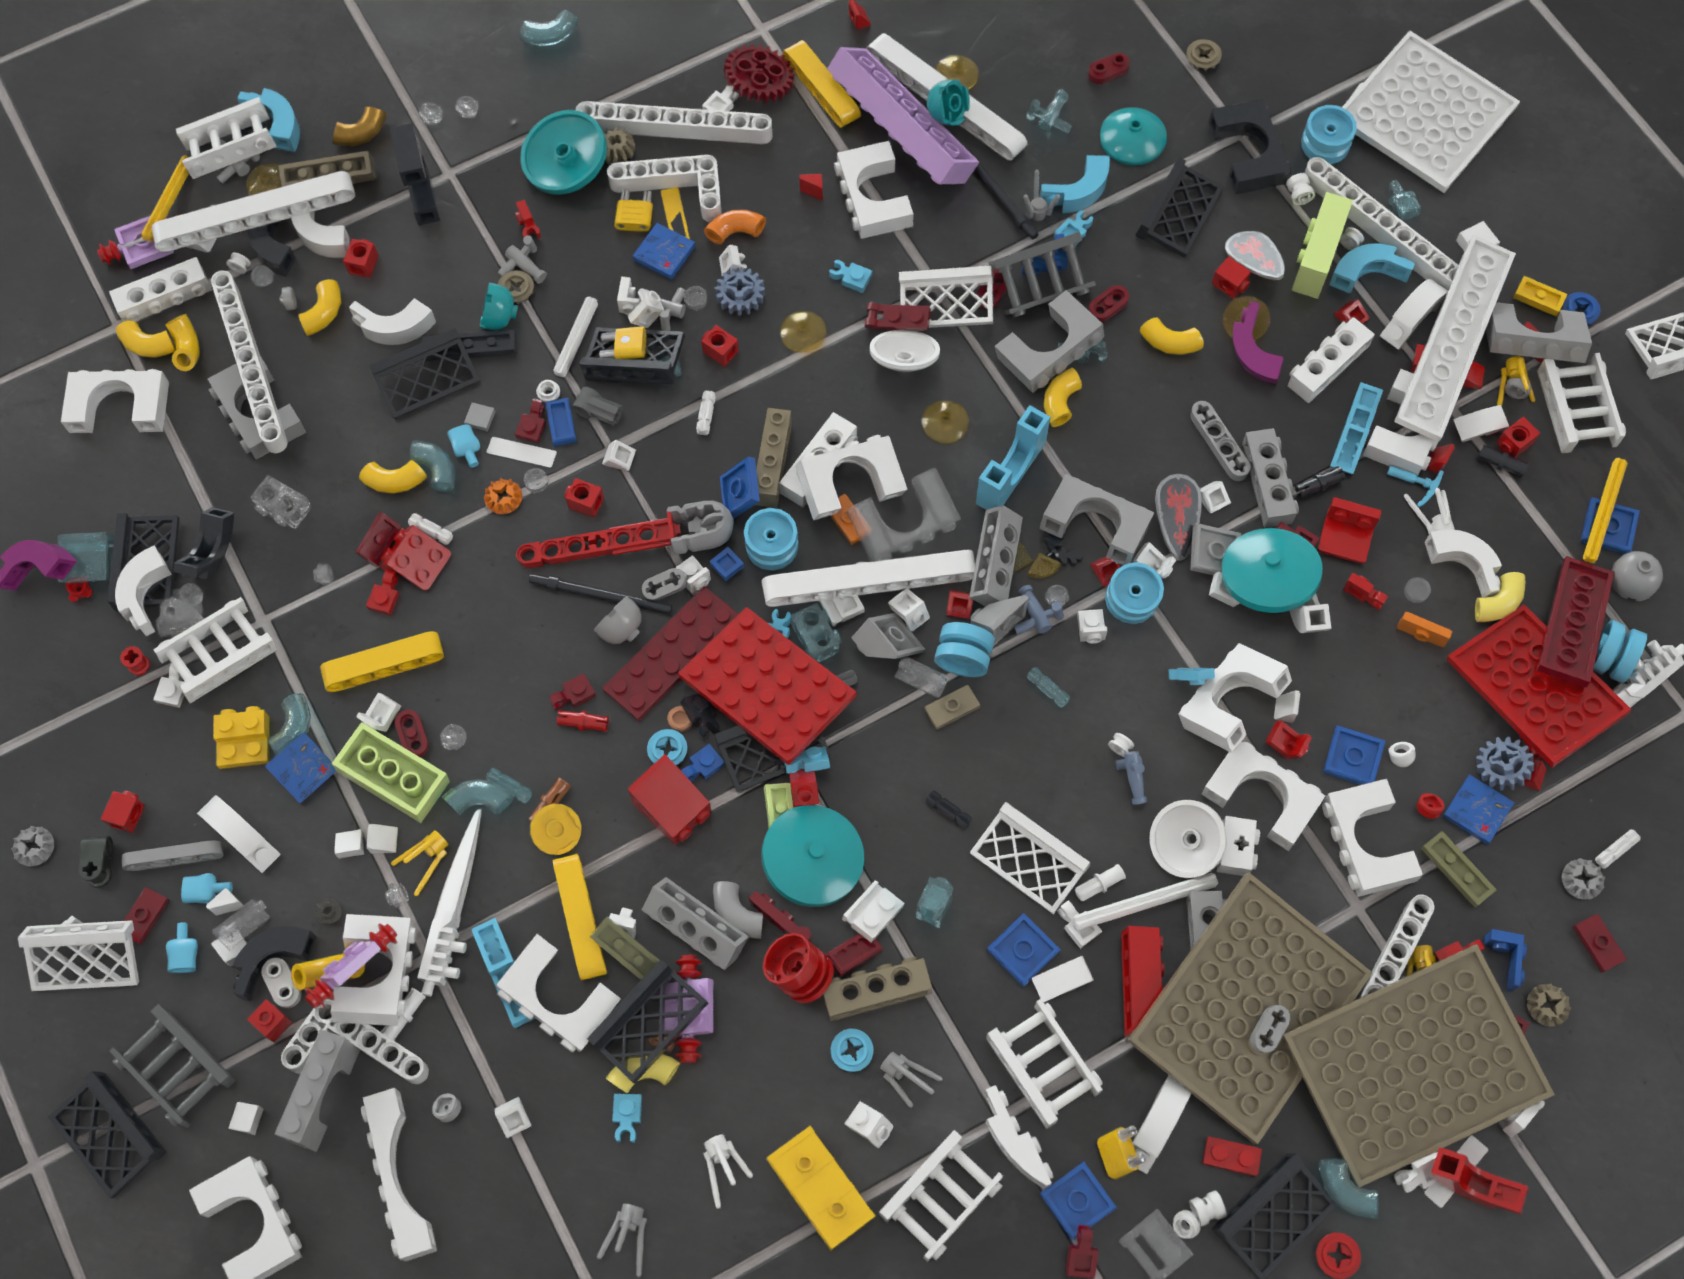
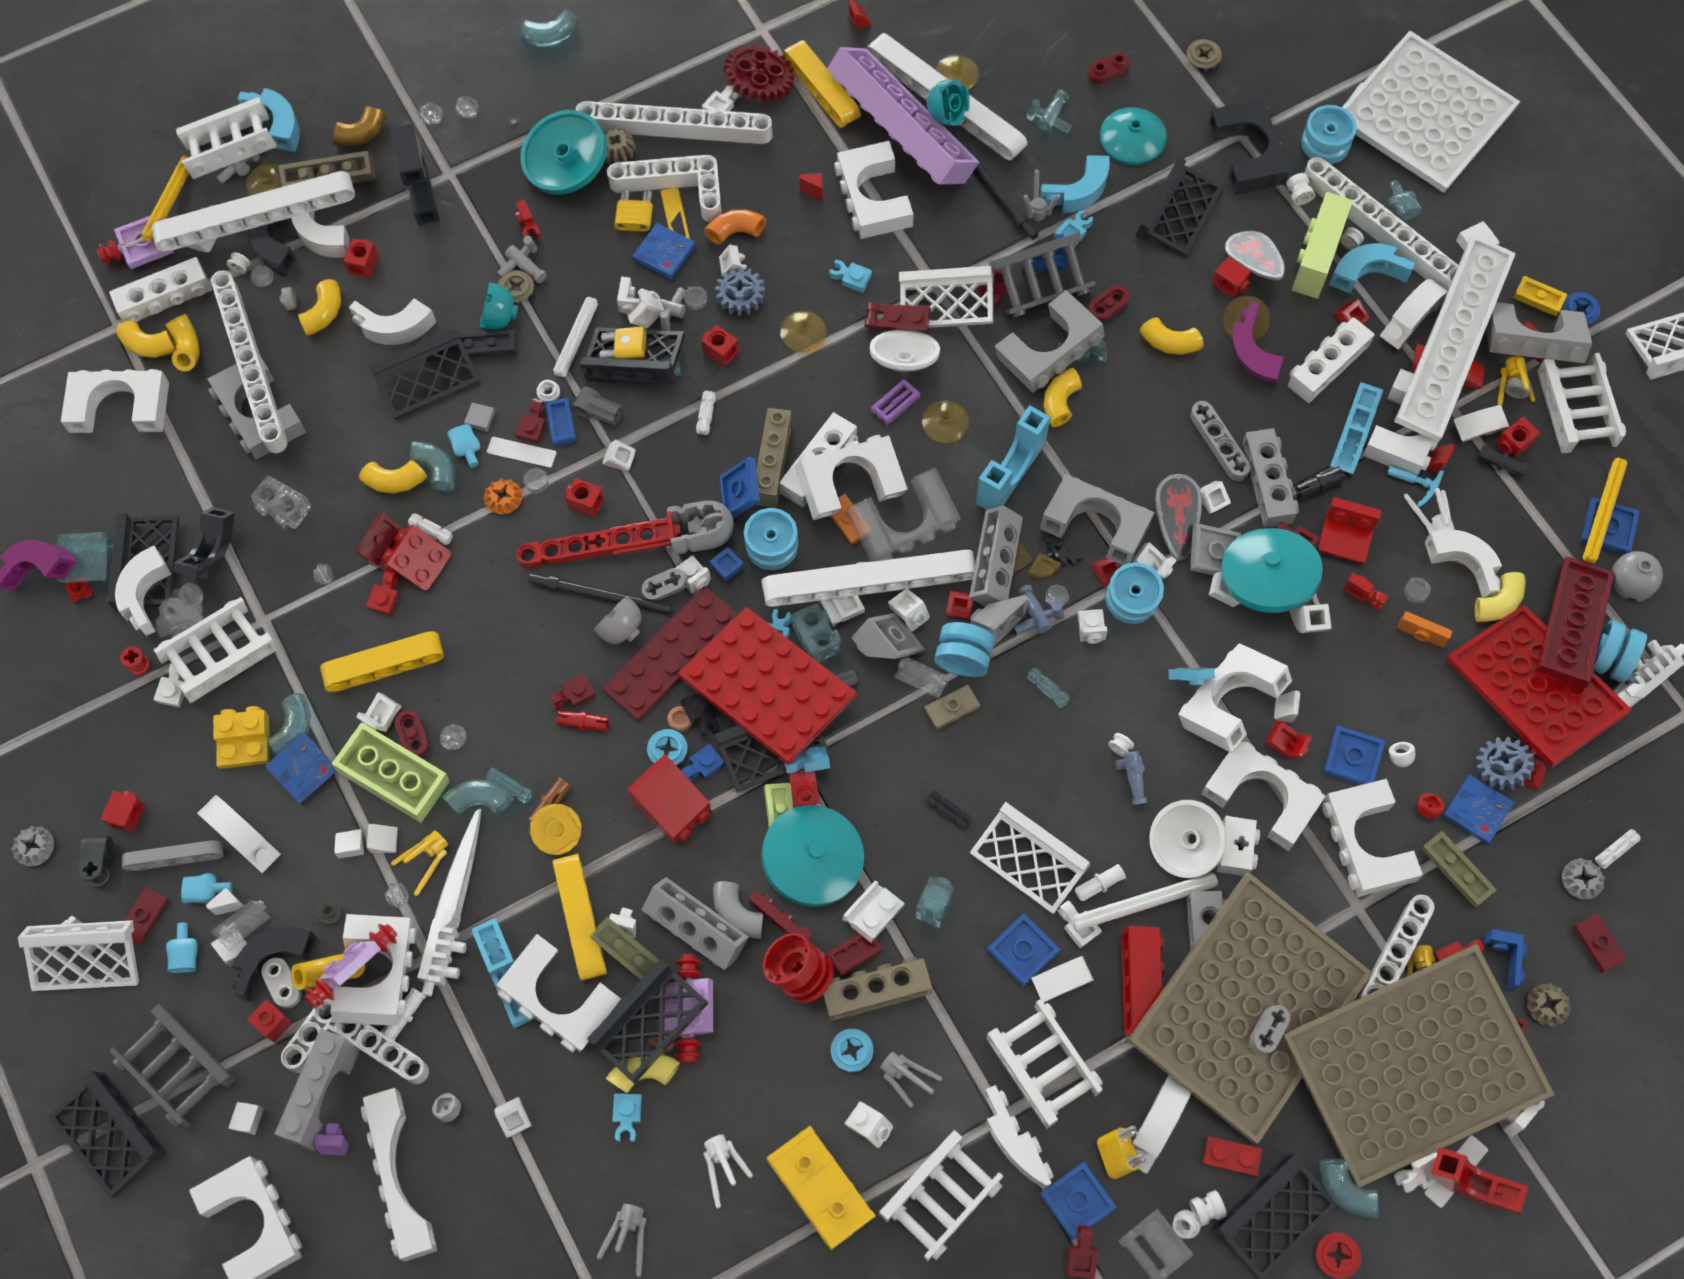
(333, 1142): none -> medium lavender tile
(882, 415): none -> medium lavender tile

